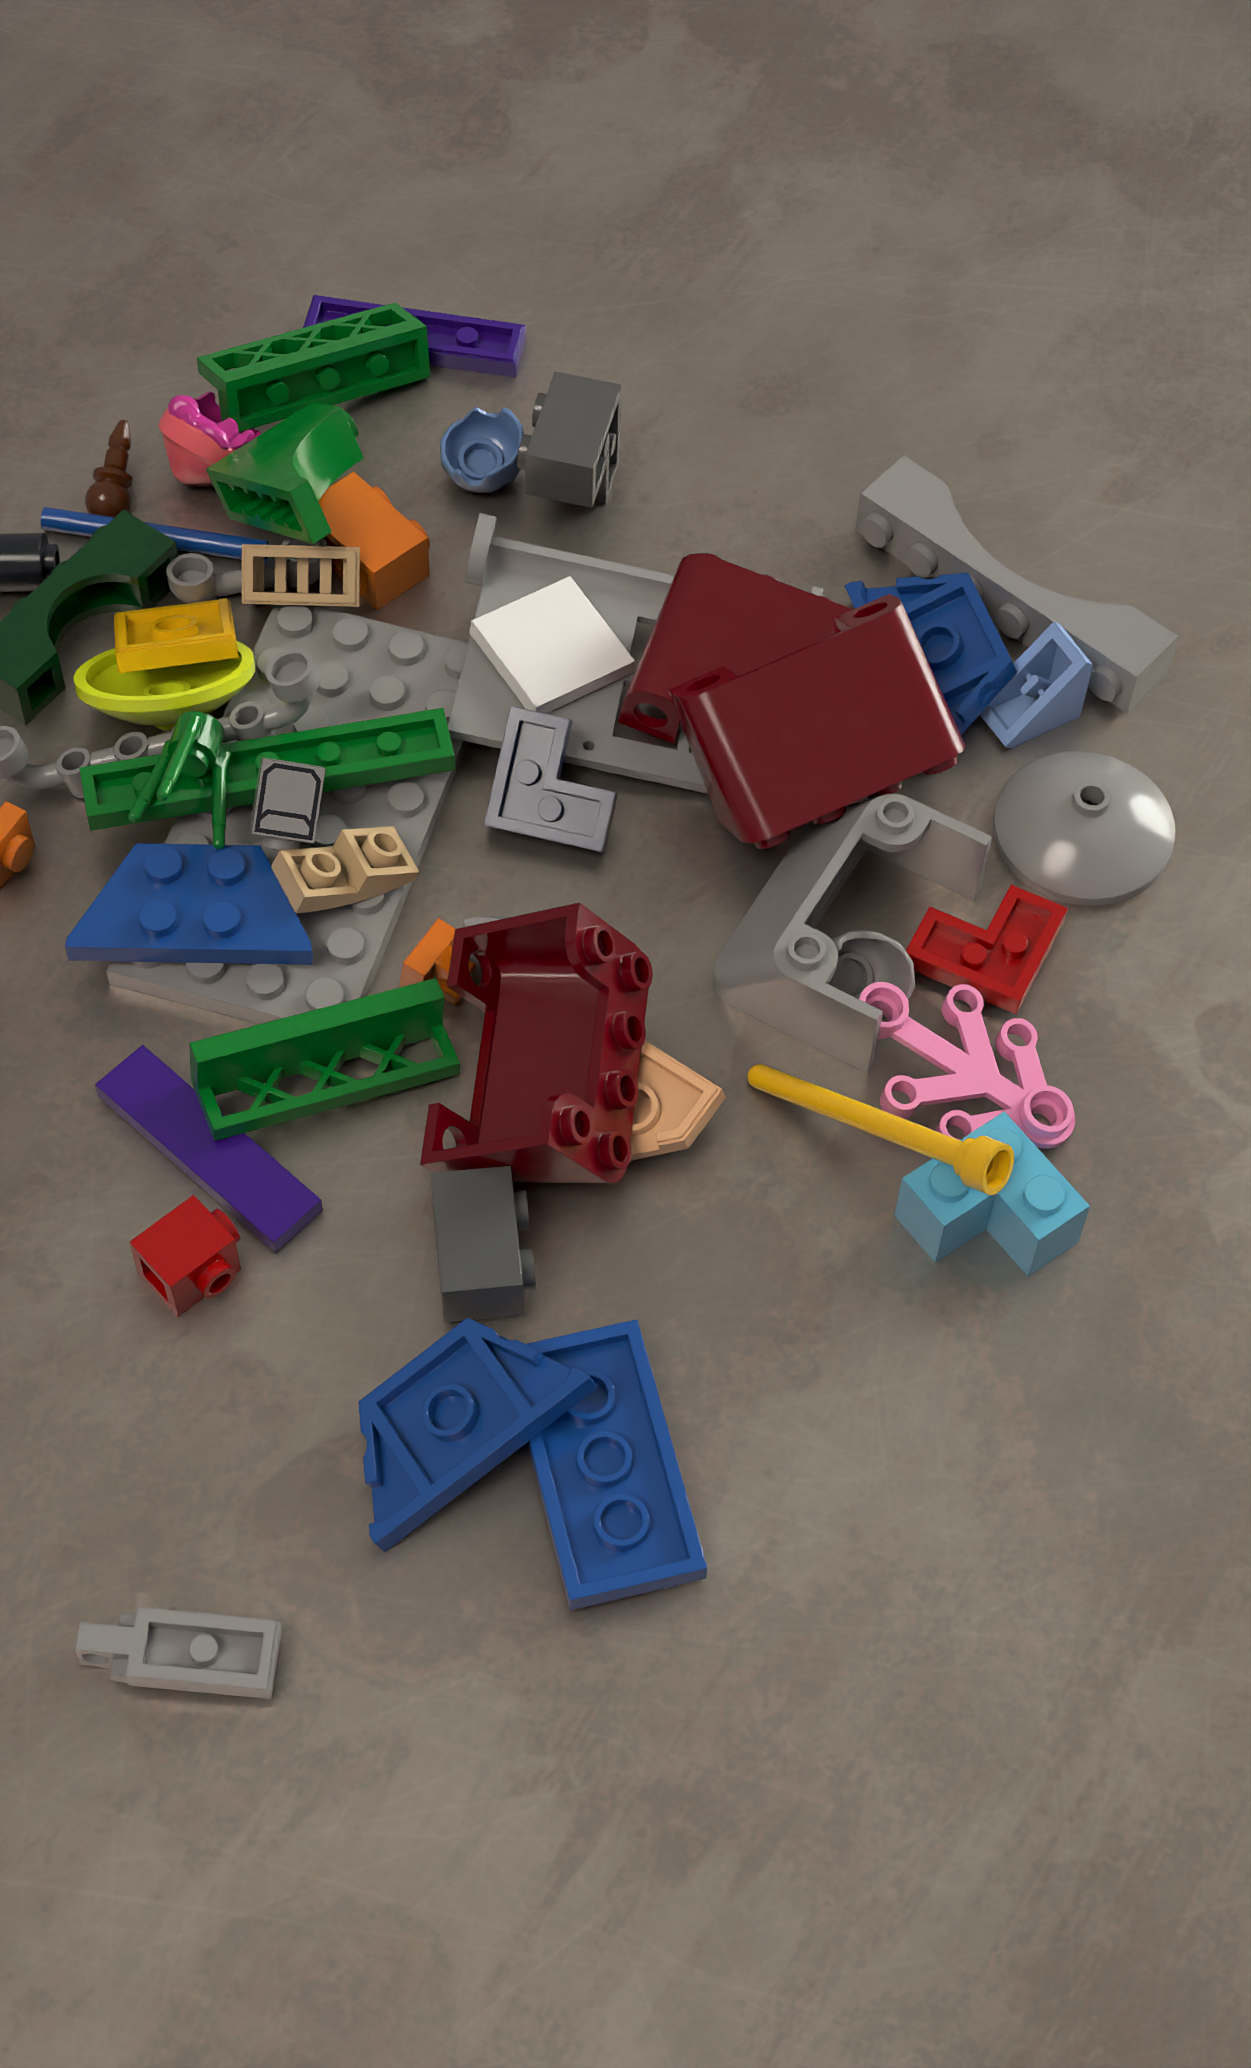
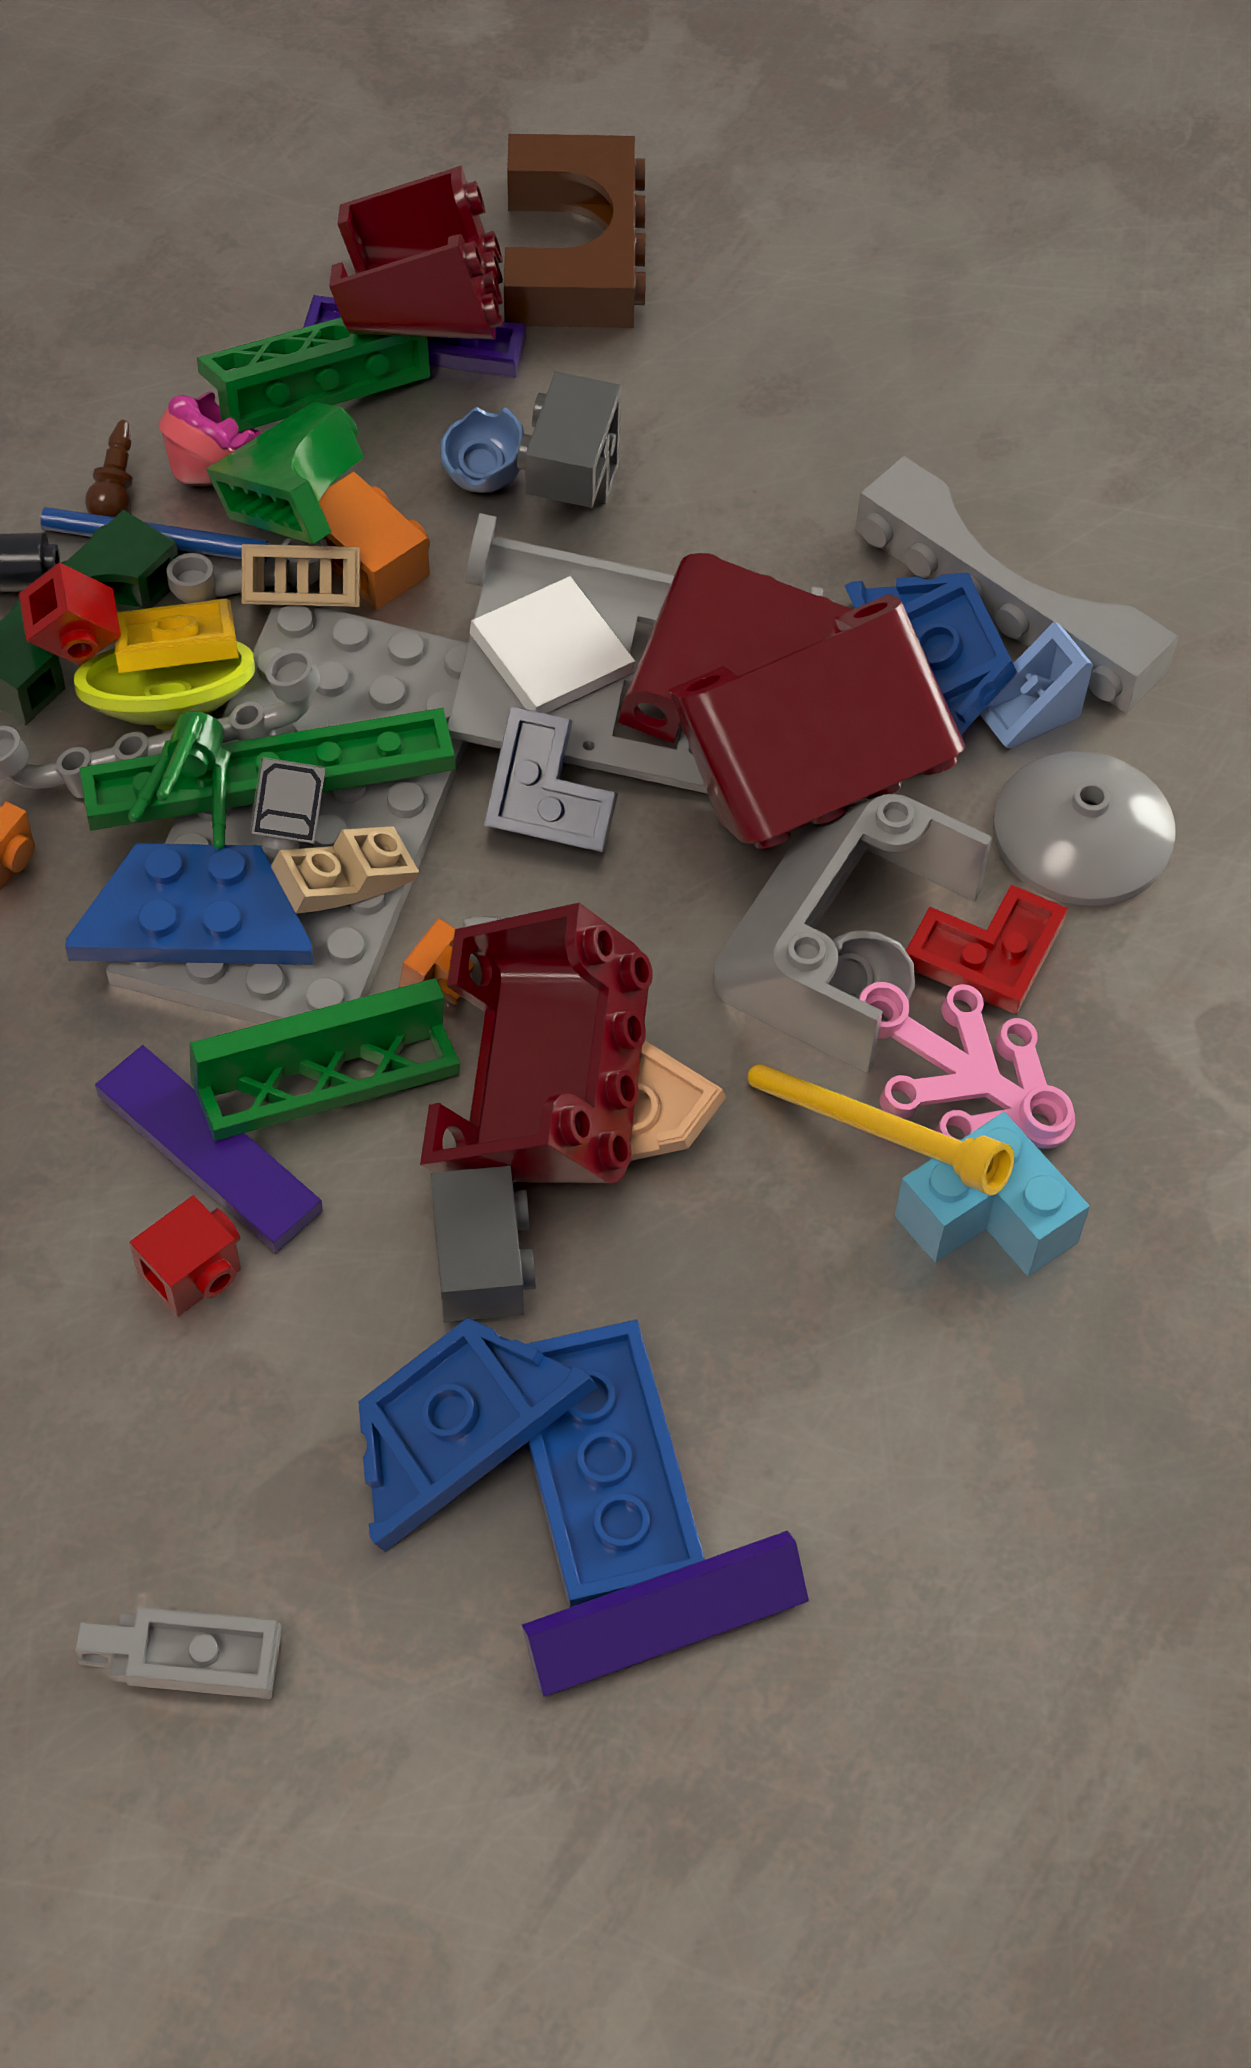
(69, 614): none -> red brick
(420, 262): none -> dark red windscreen
(585, 282): none -> reddish brown arch
(665, 1613): none -> dark purple tile

